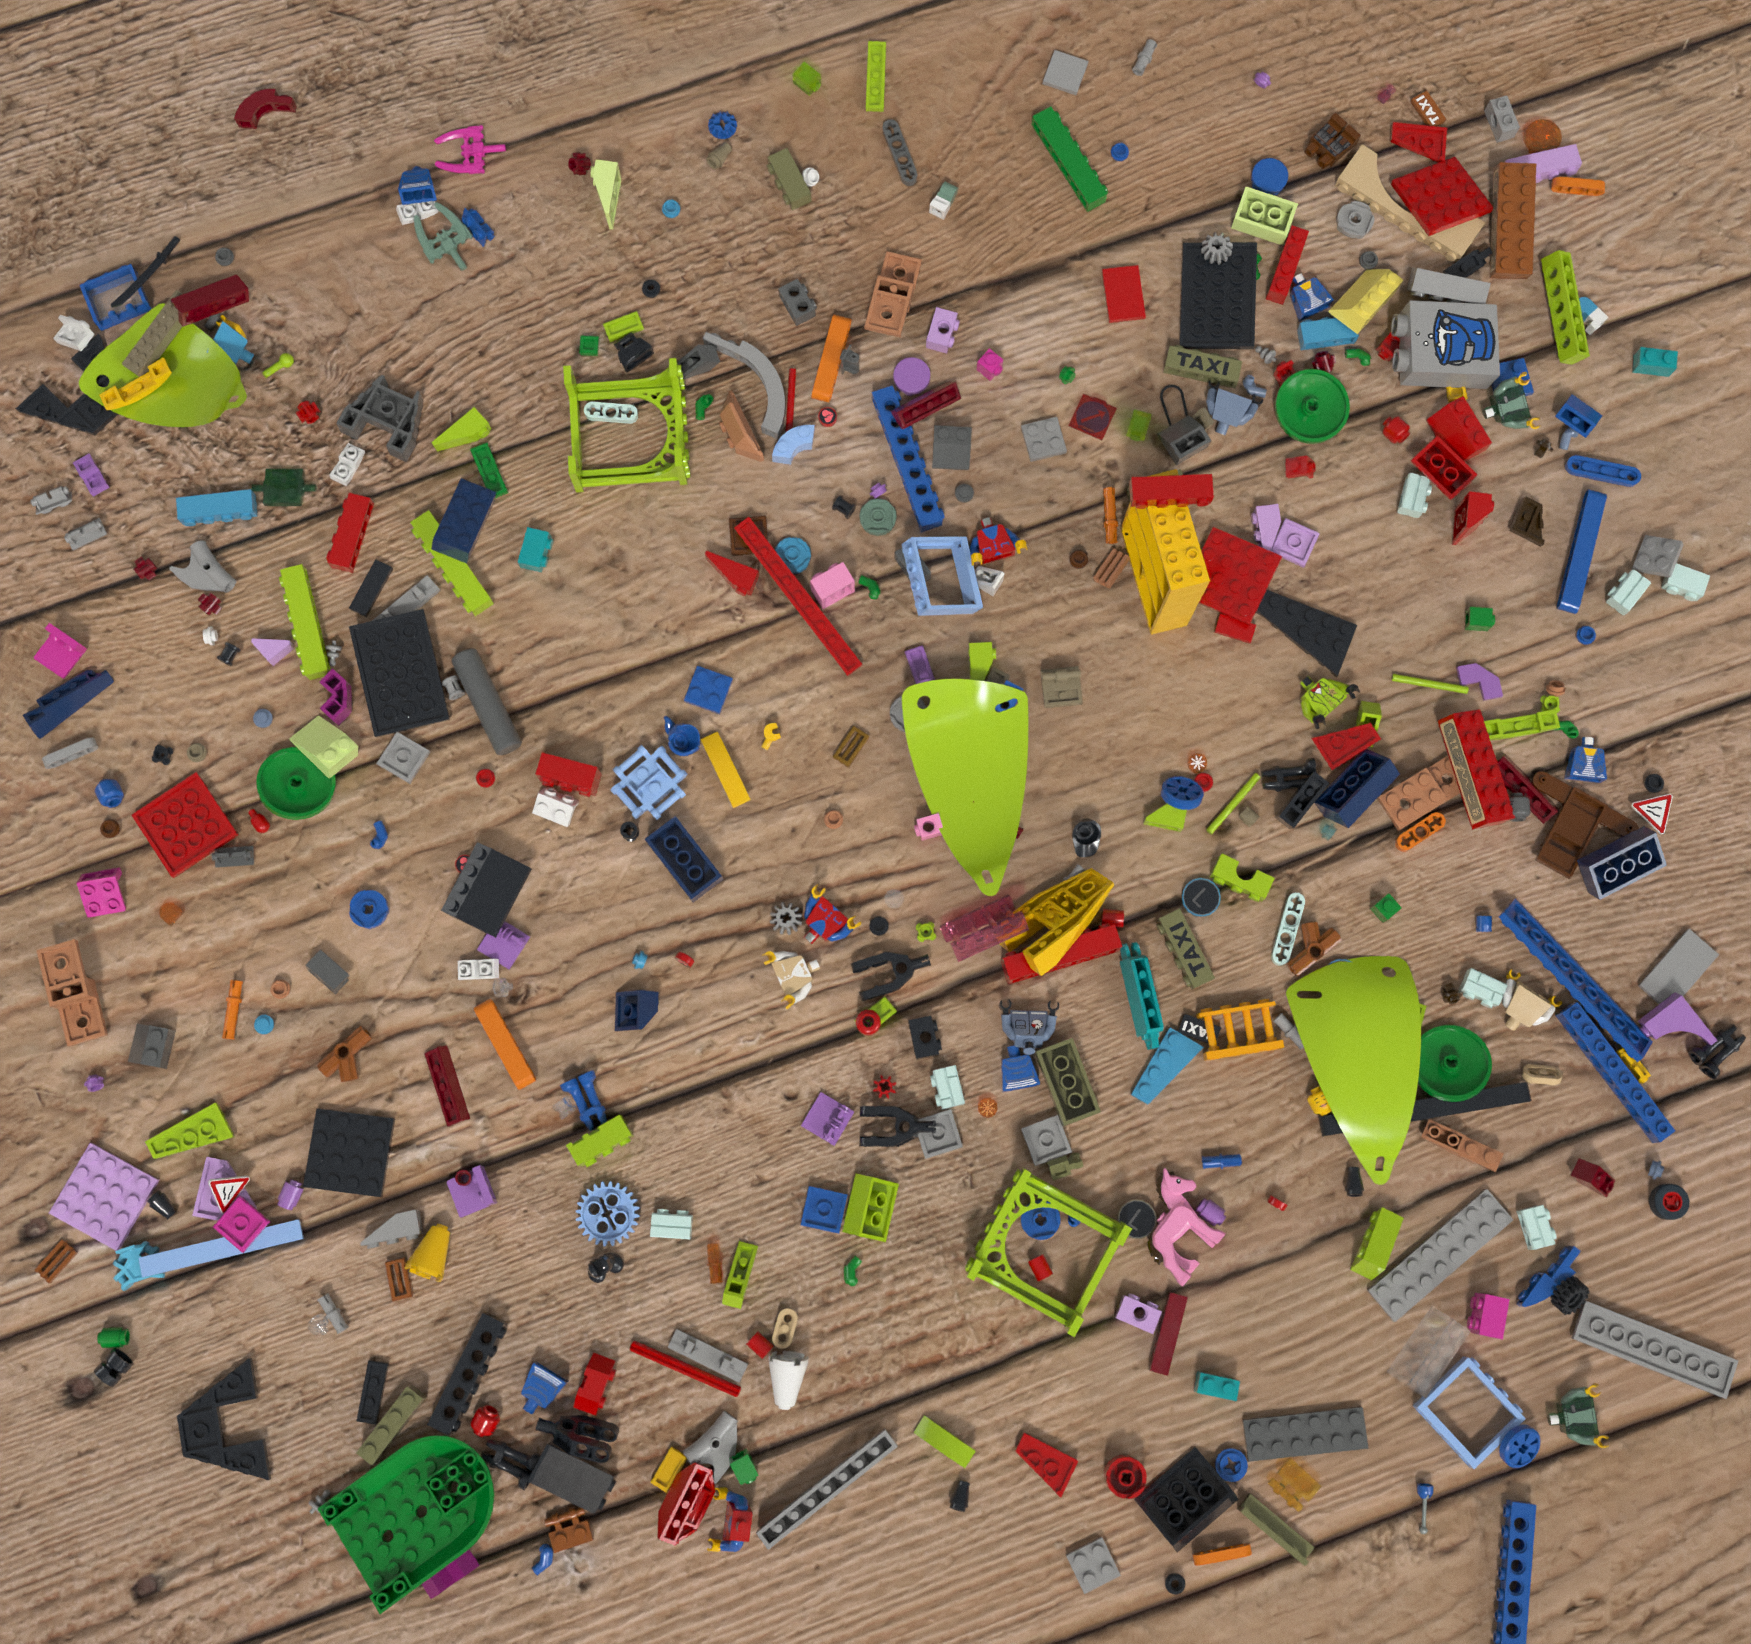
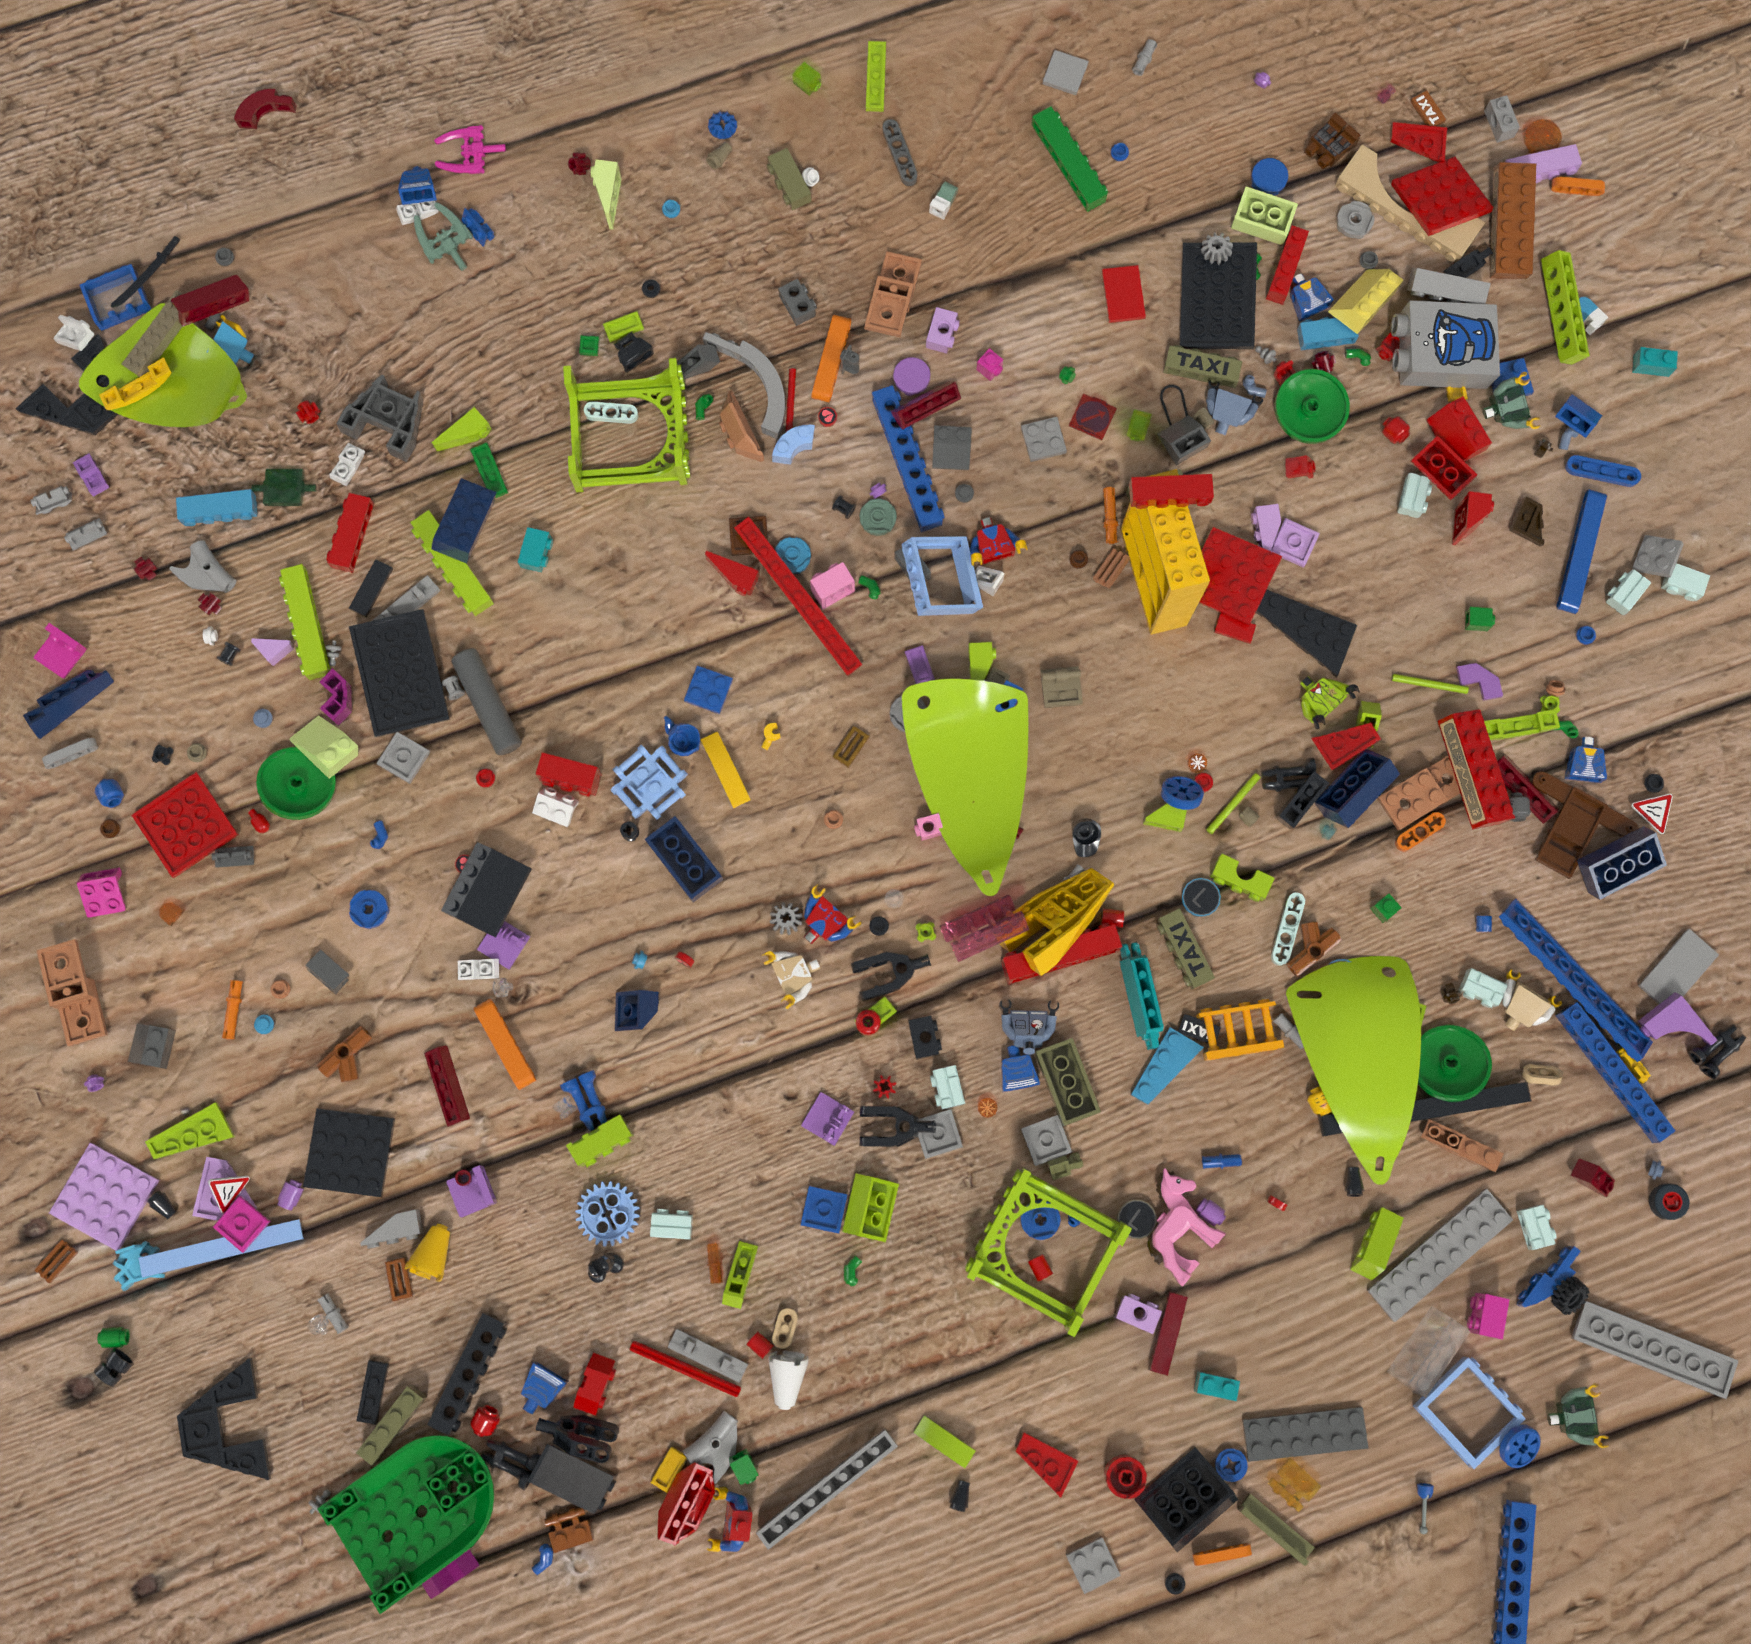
(285, 360): lime bar -> none

